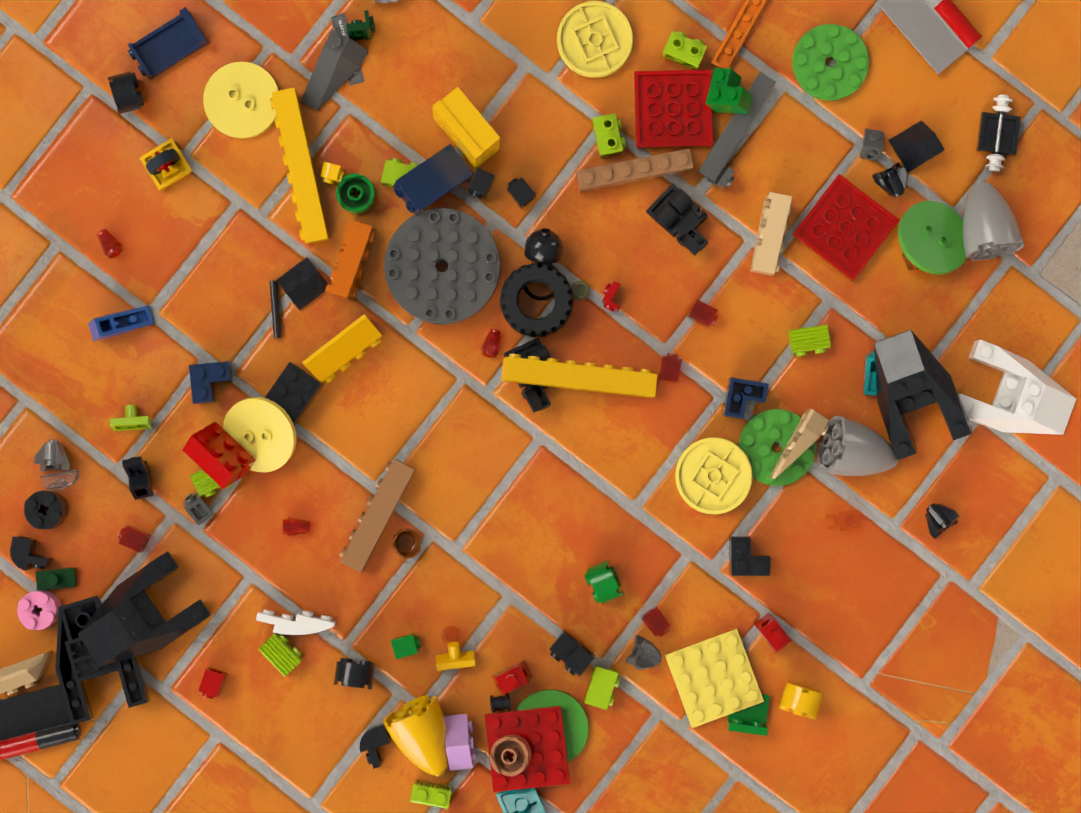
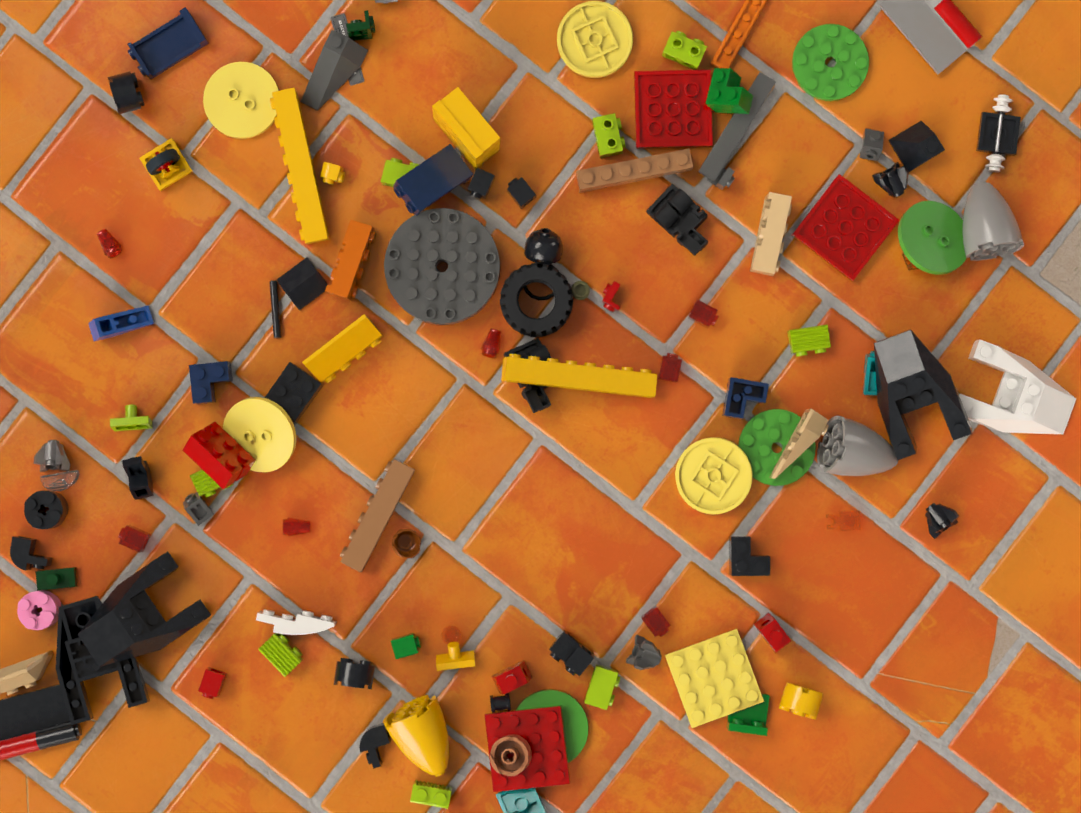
(346, 189): green brick -> none
(458, 742): lavender brick -> none
(604, 582): green brick -> none

